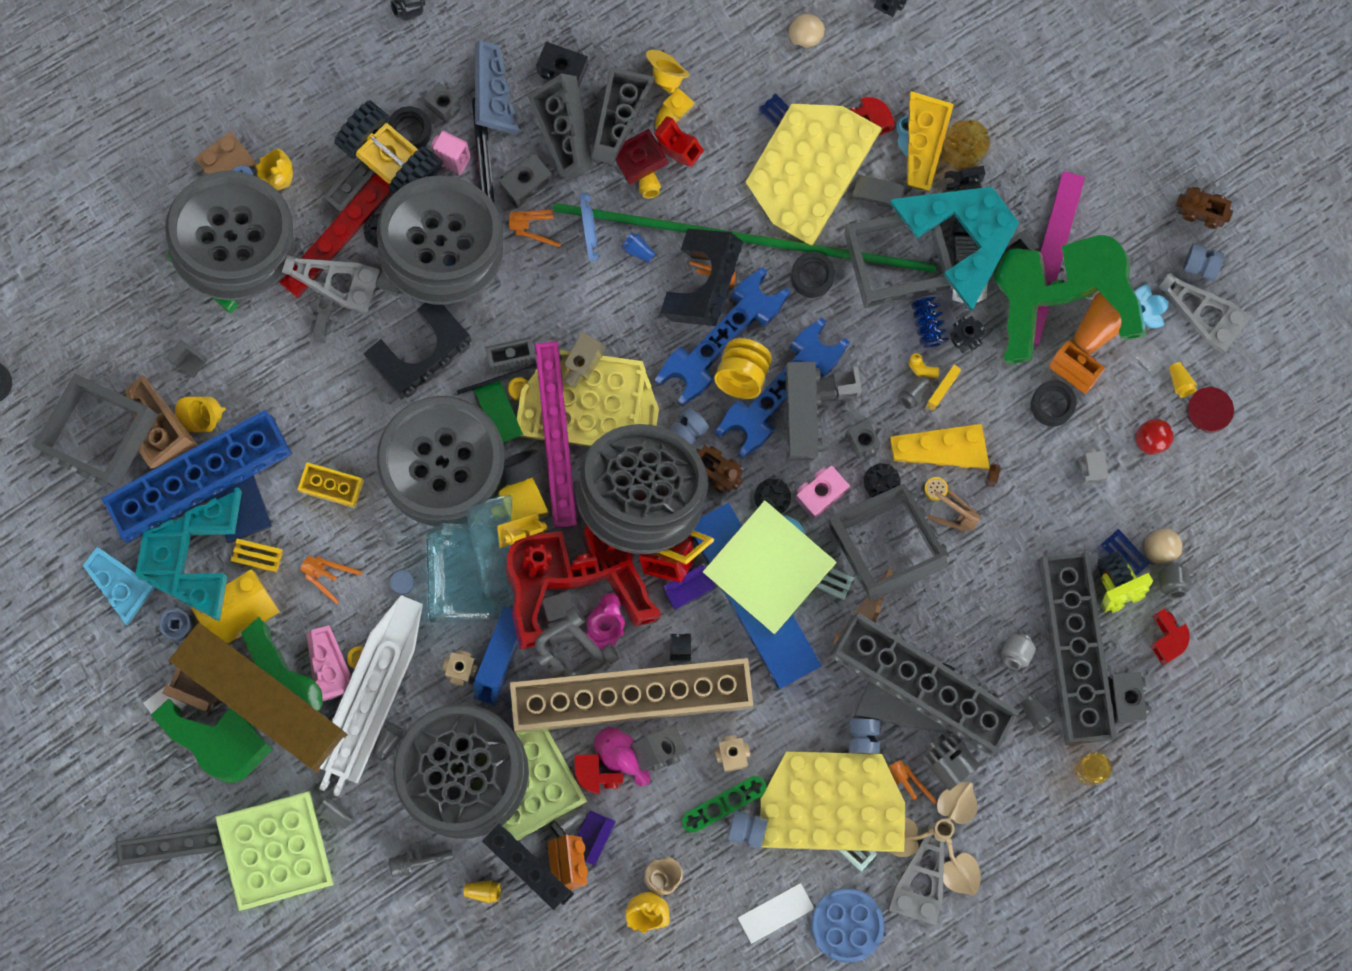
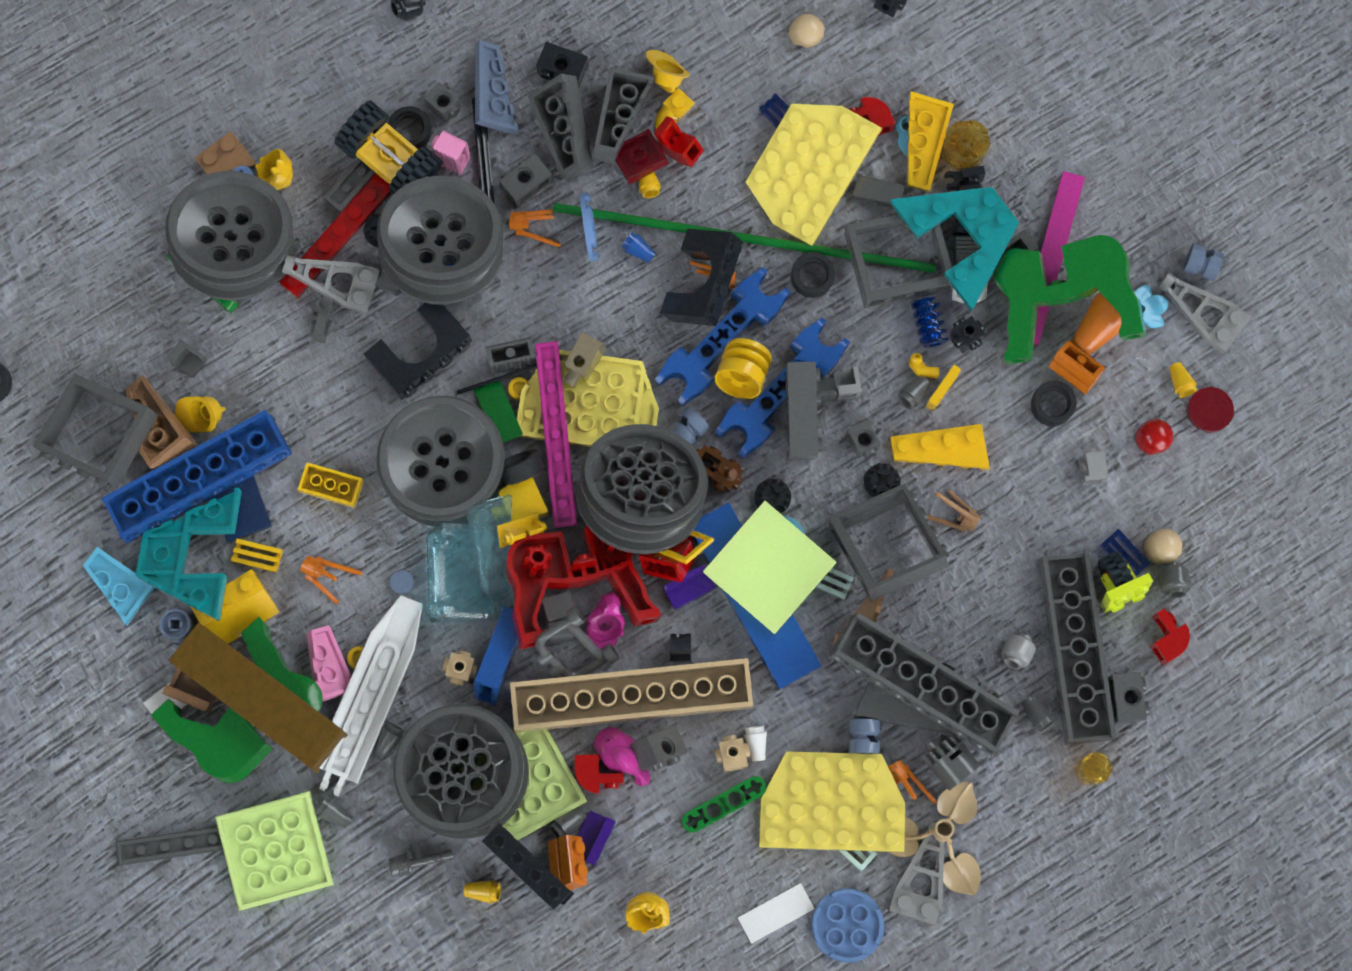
(663, 876): tan hair -> none
(747, 829): sand blue wheel -> none
(756, 740): none -> white cone
(816, 504): bright pink brick -> none
(934, 485): tile -> none
(993, 475): reddish brown tile -> none
(1197, 205): reddish brown brick -> none

